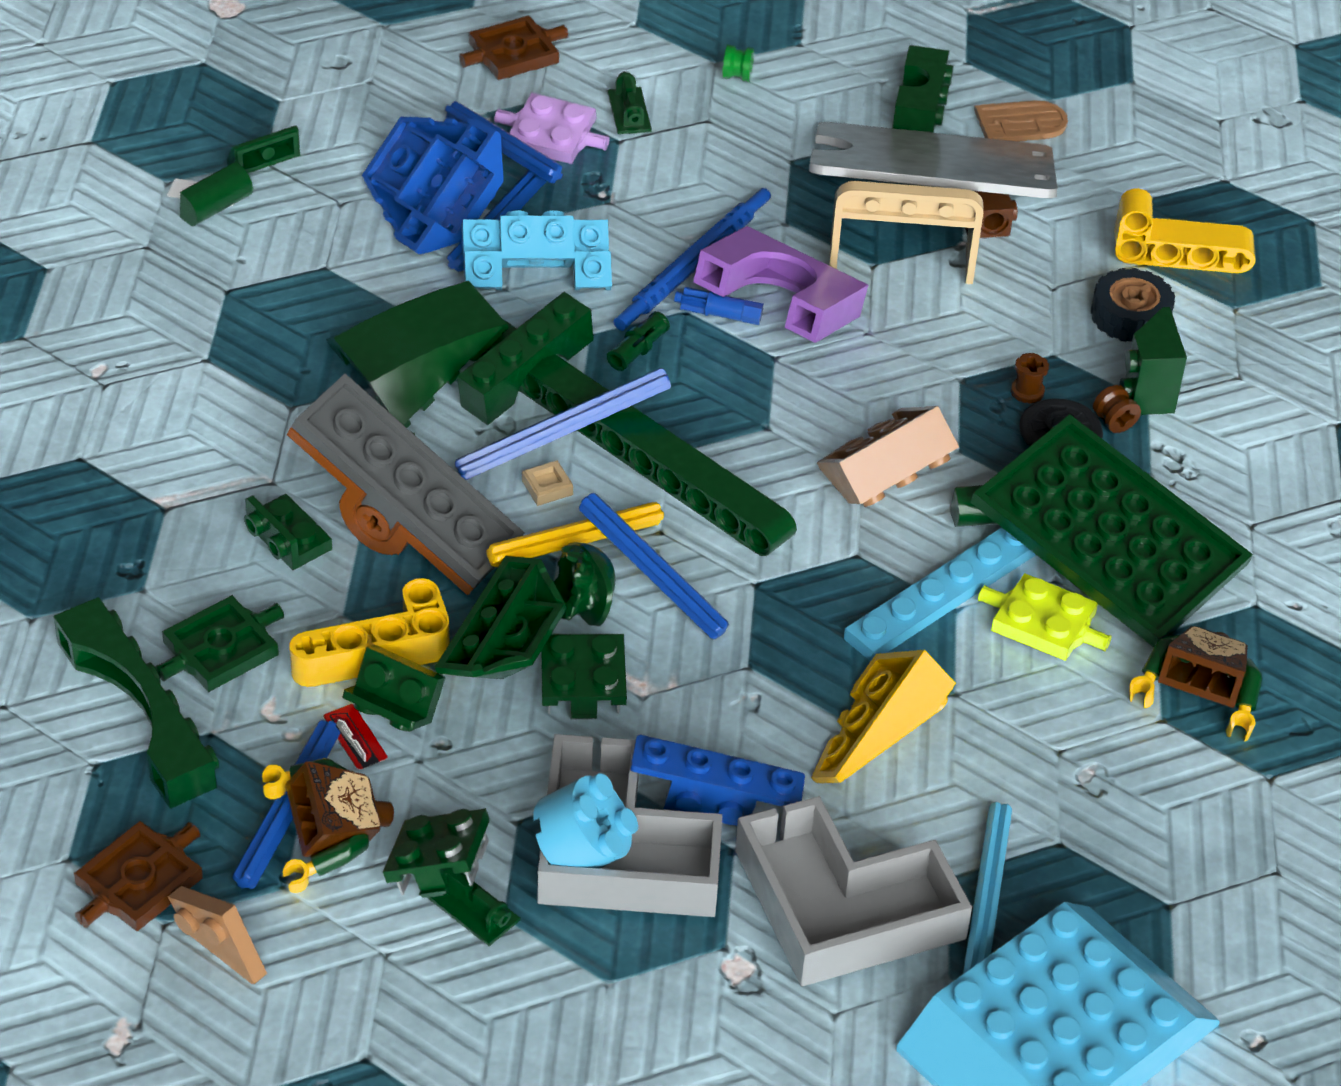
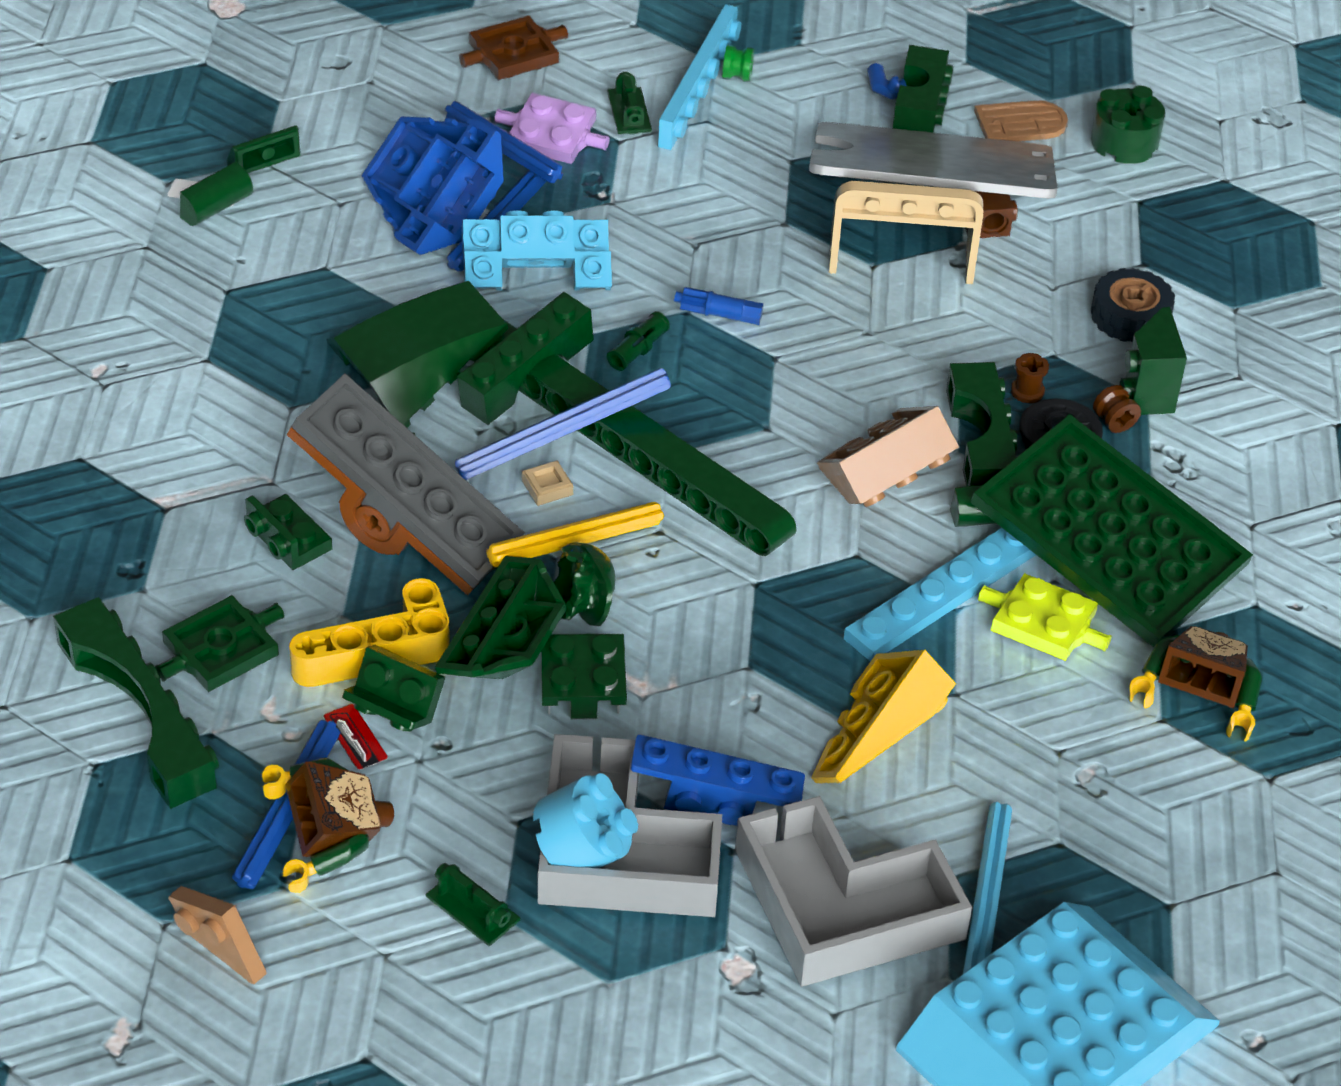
(137, 875): reddish brown plate -> none
(437, 843): dark green piece -> none
(654, 566): blue axle -> none
(687, 262): blue axle -> none
(697, 78): none -> medium azure plate
(823, 295): medium lavender arch -> none
(881, 85): none -> blue arm
(978, 397): none -> dark green arch
(1128, 124): none -> dark green brick
(1178, 242): yellow beam -> none

